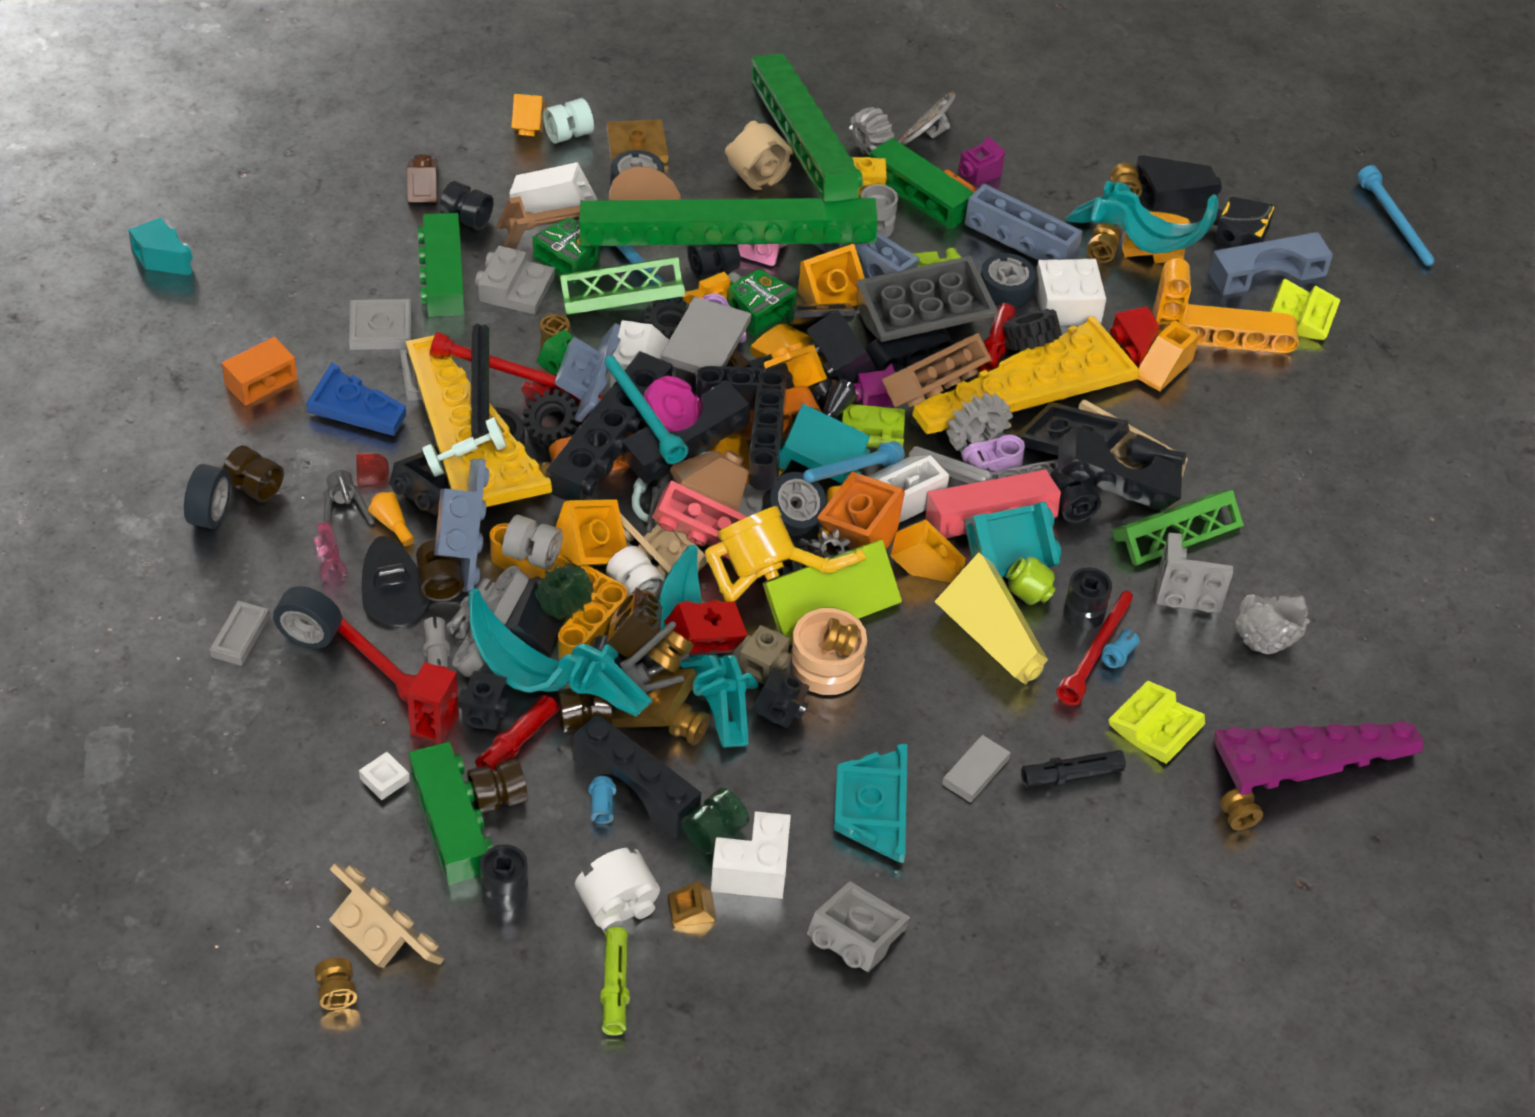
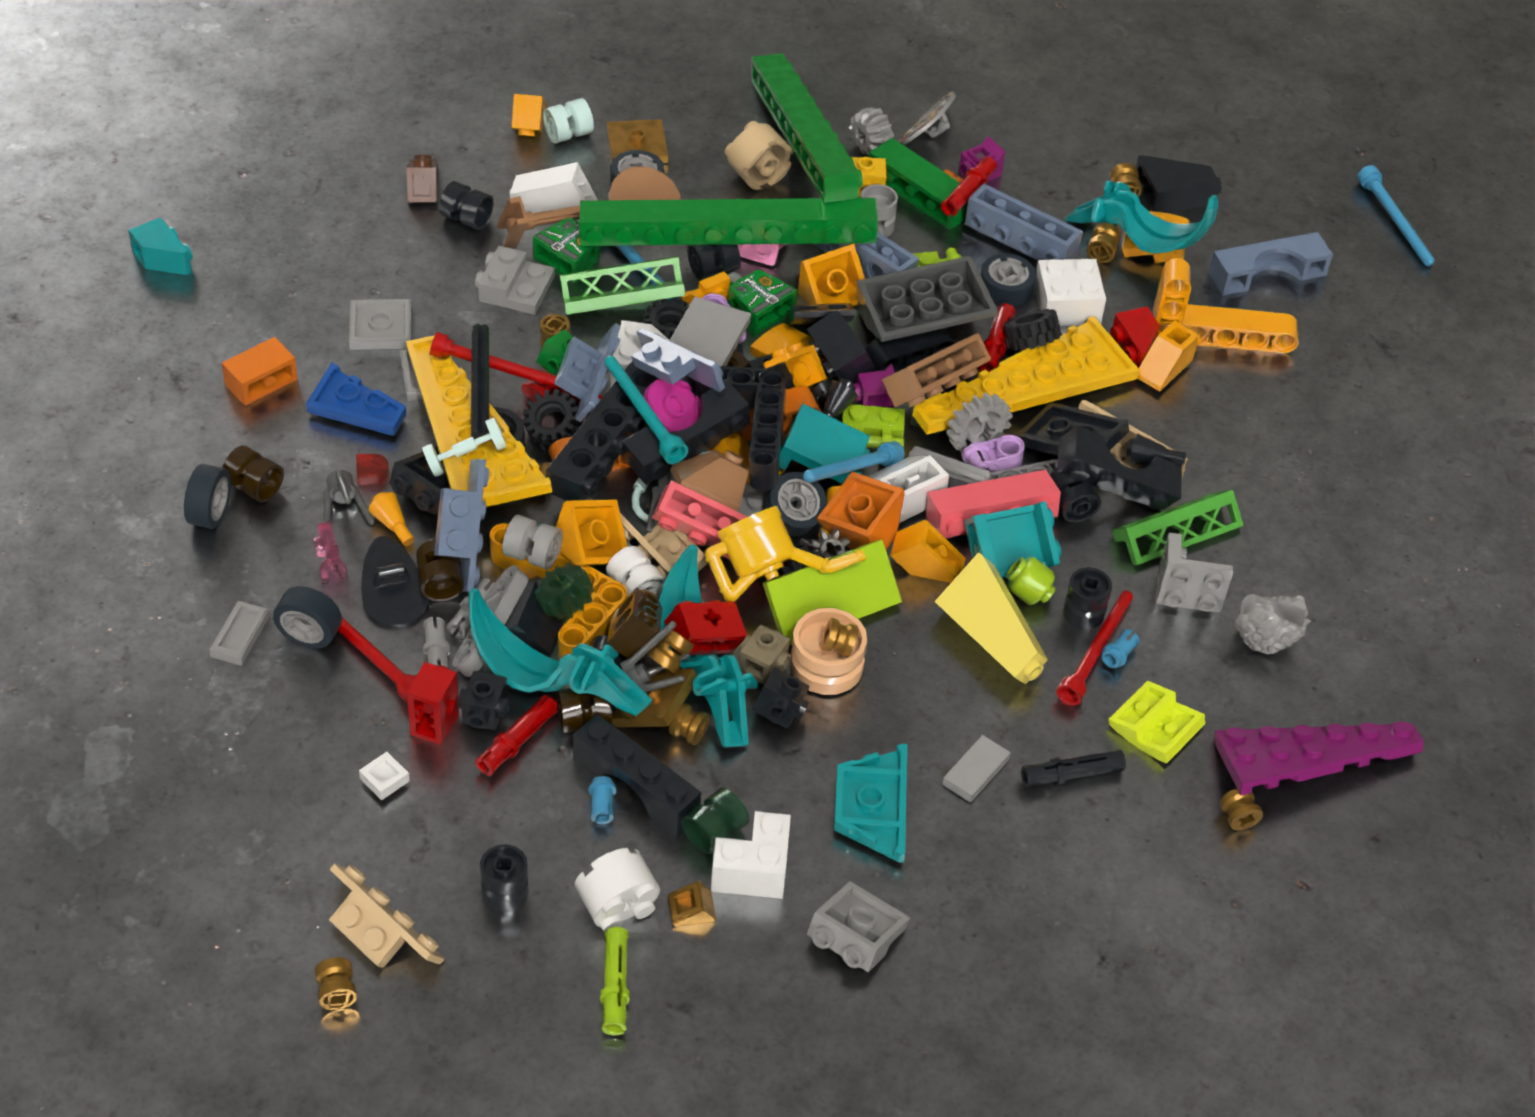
(442, 265): green brick -> none
(449, 811): green brick -> none
(498, 785): dark brown wheel -> none
(672, 362): none -> sand blue bracket
(973, 181): none -> red pin
(1243, 222): black torso -> none
(1311, 309): neon yellow slope -> none

